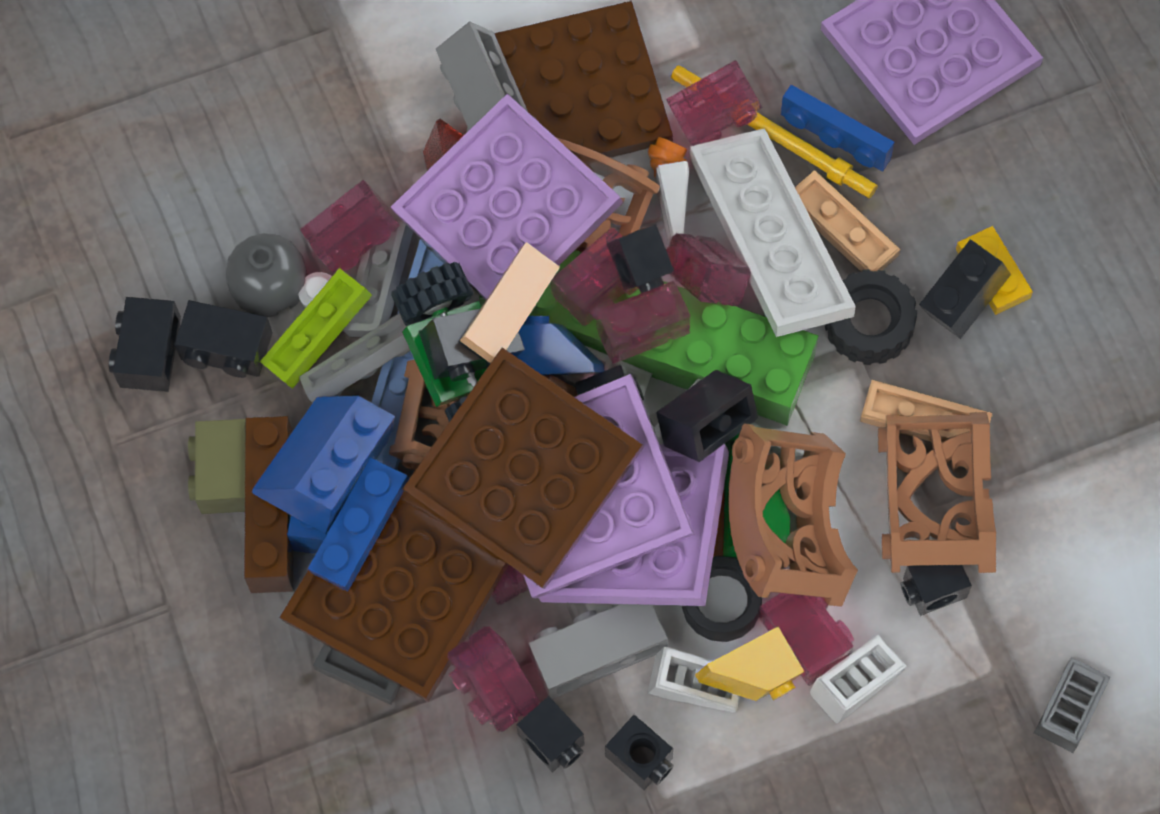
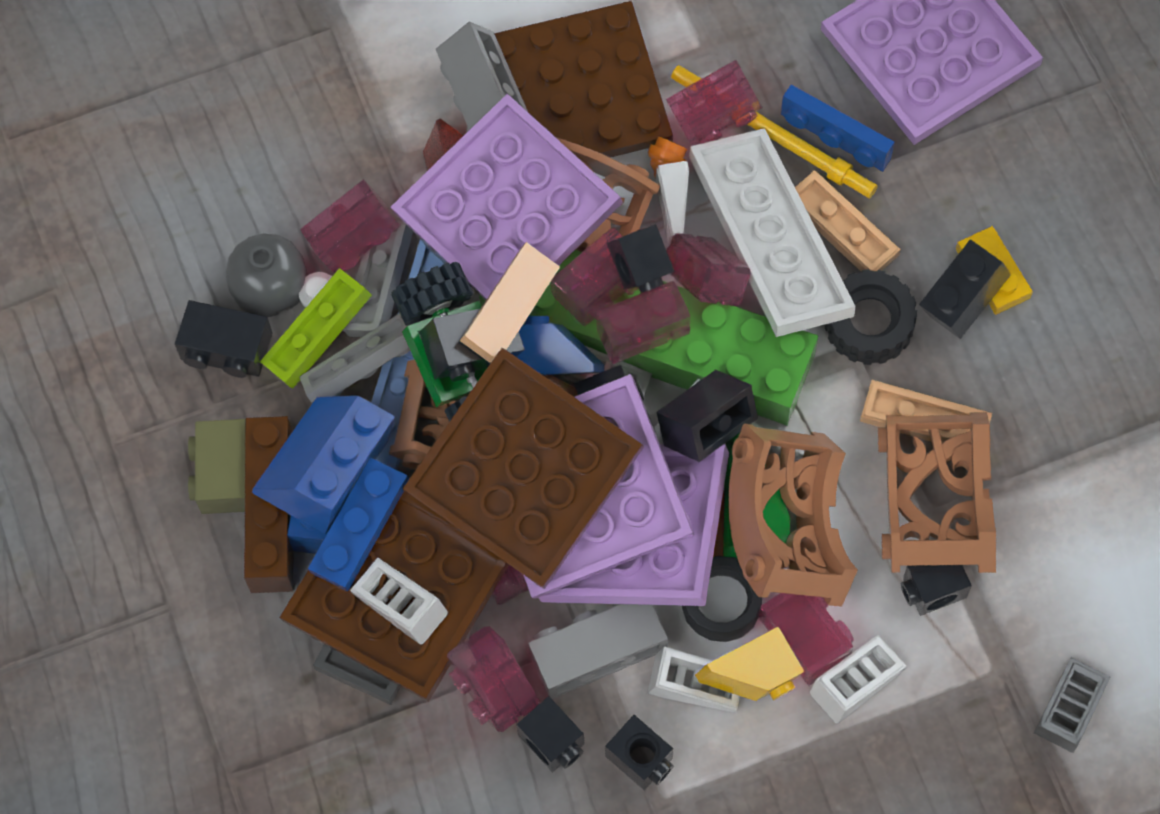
(145, 344): black brick -> none
(418, 619): none -> white slope

